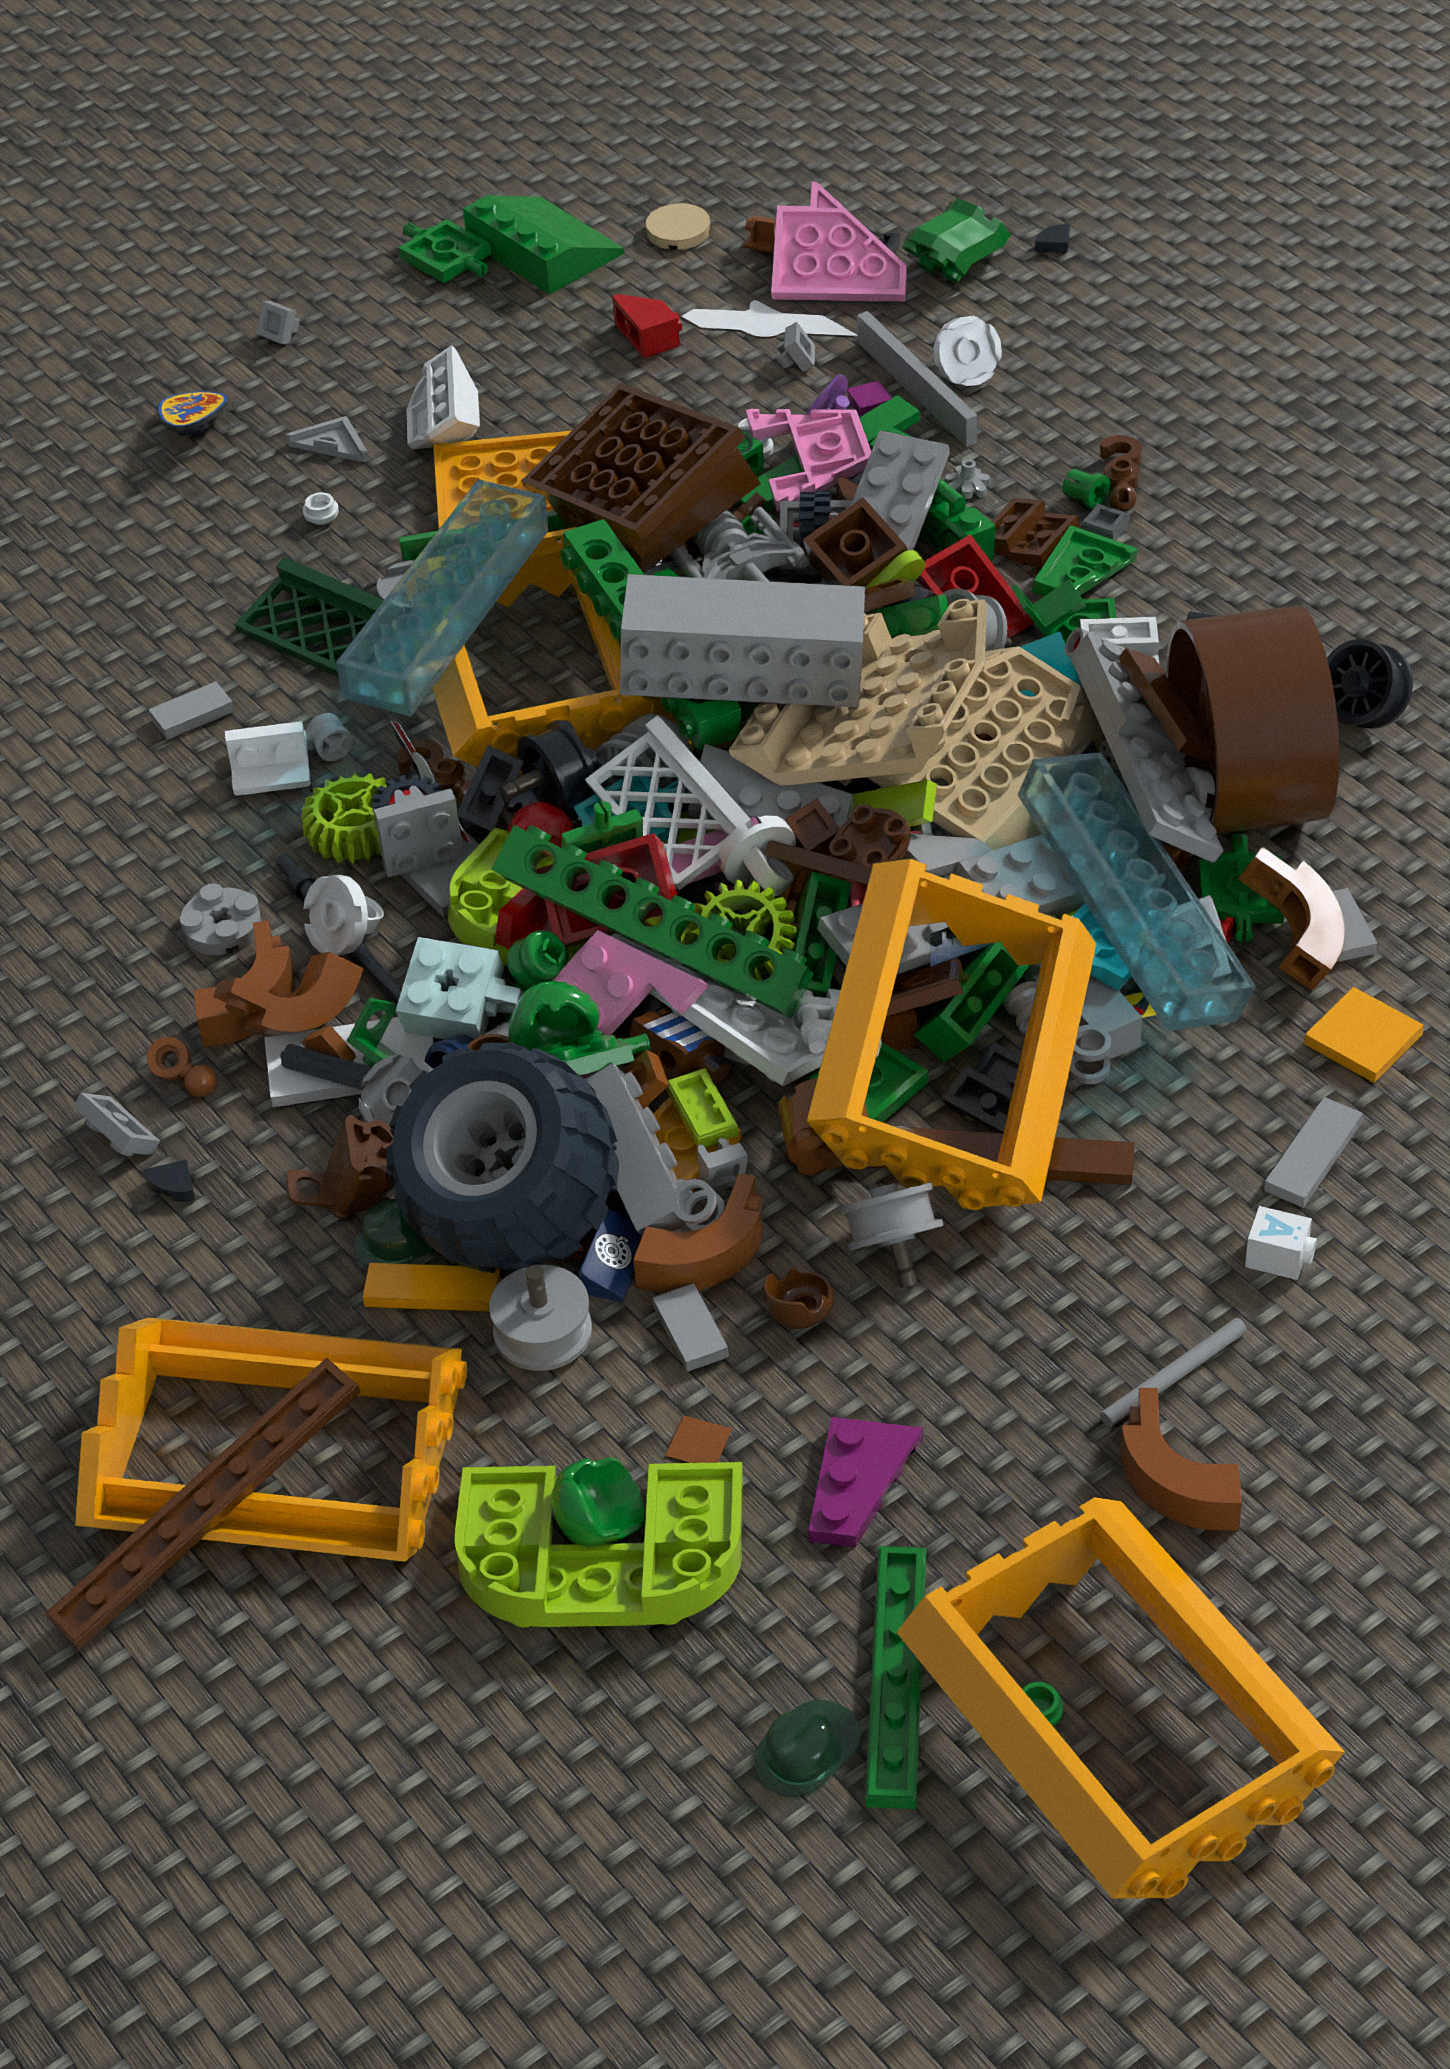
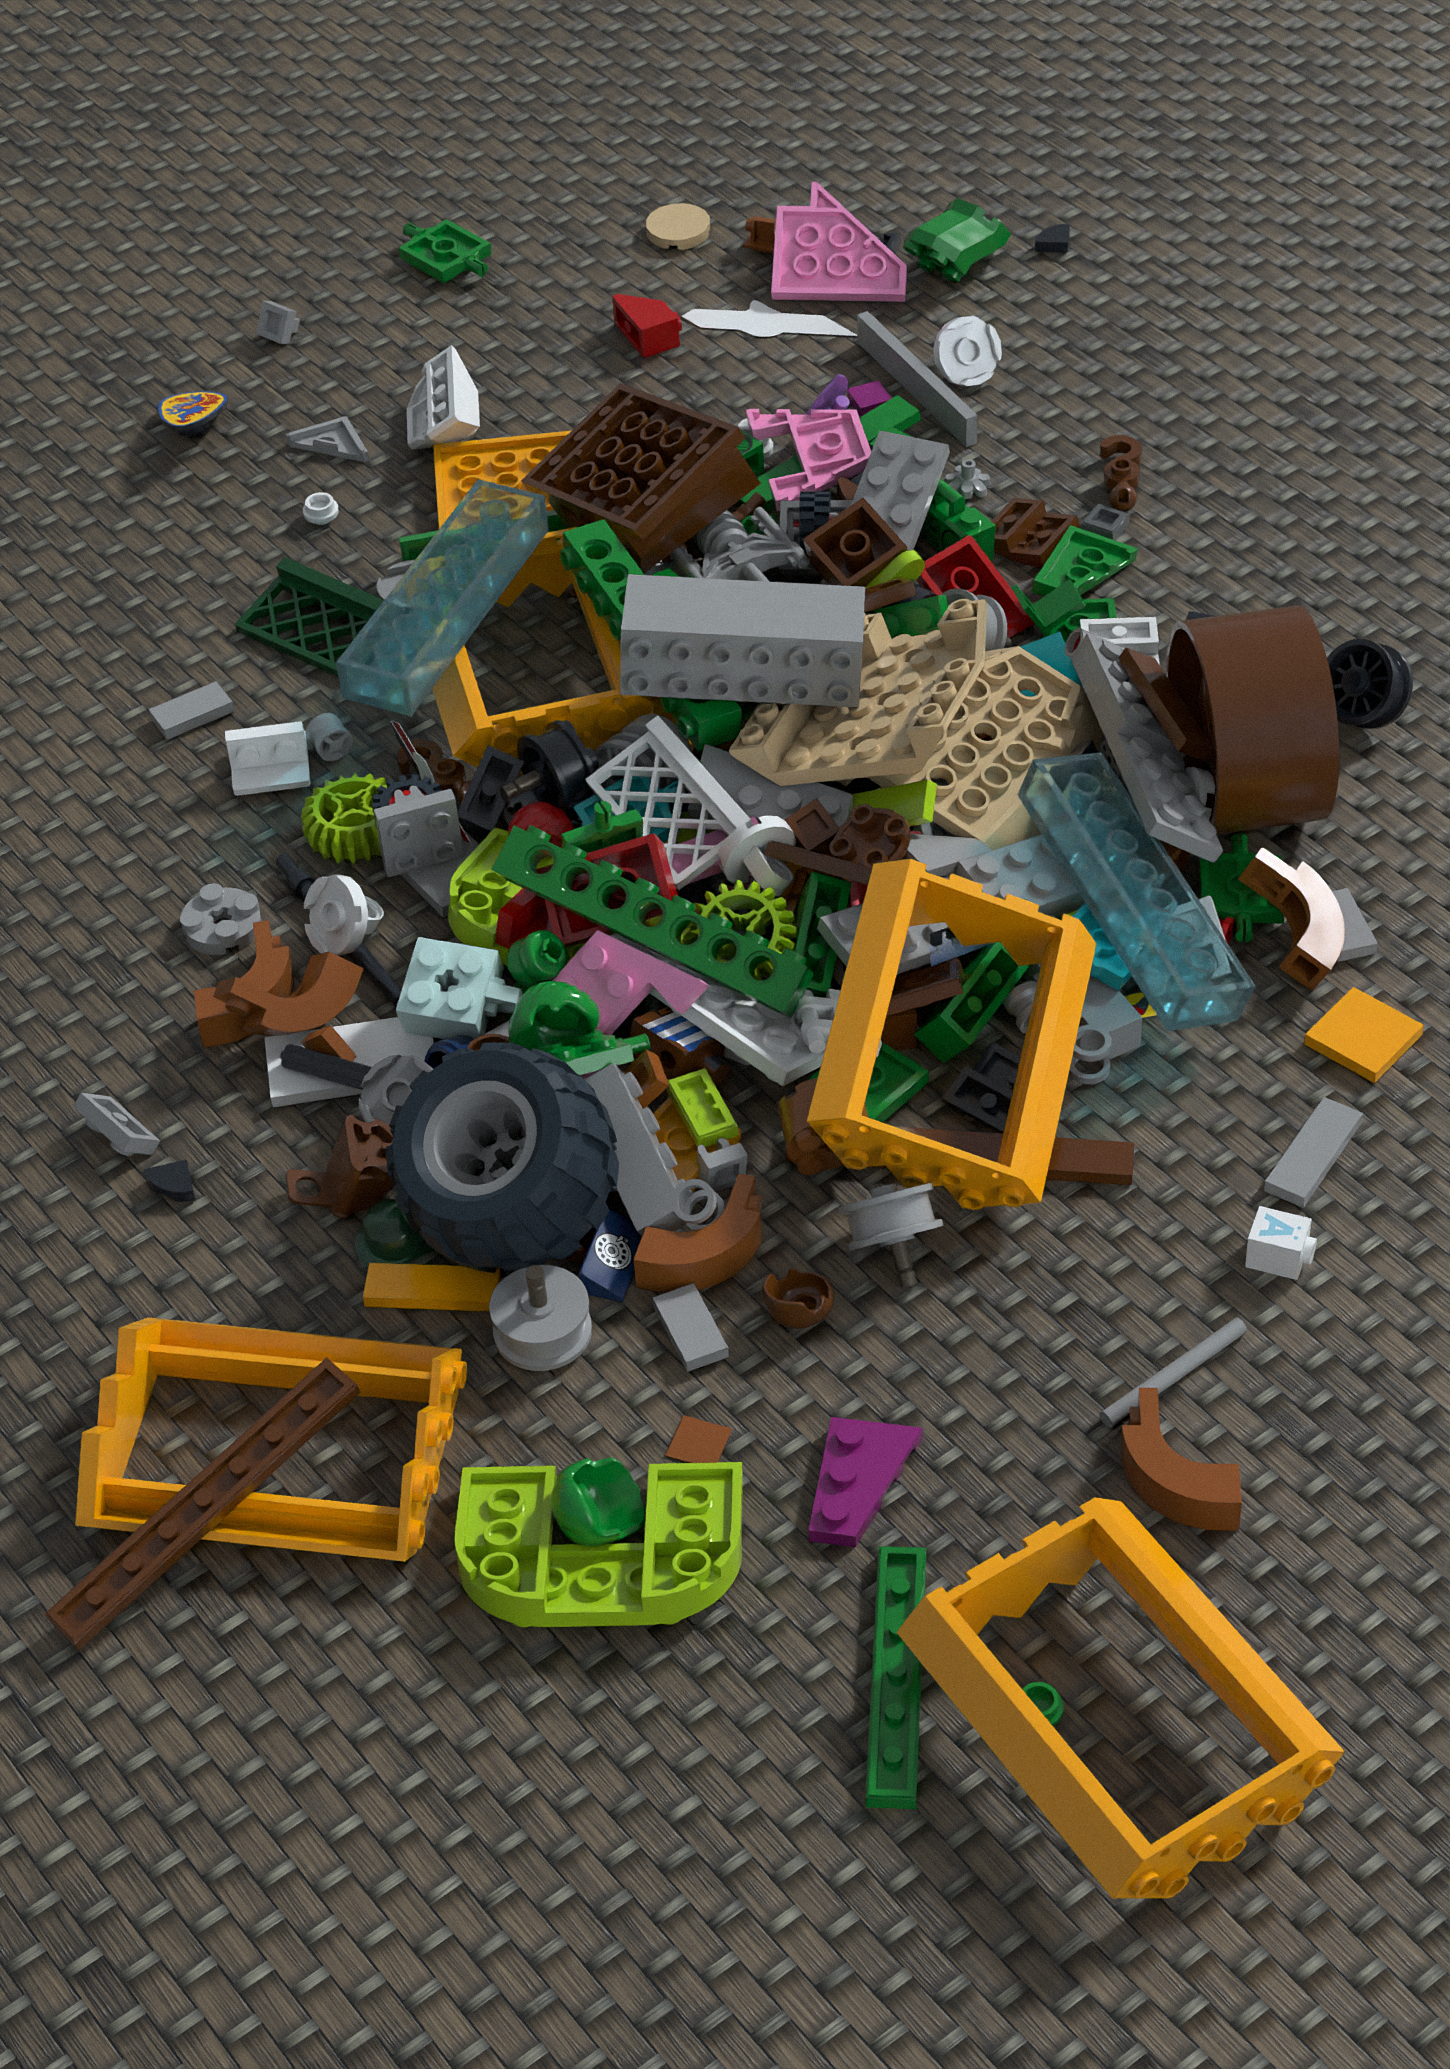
(198, 1079): dark orange plate -> none
(368, 1040): green bracket -> none
(539, 239): green slope -> none
(796, 349): light grey tile -> none
(806, 1747): clear green piece -> none
(1087, 487): green bush -> none

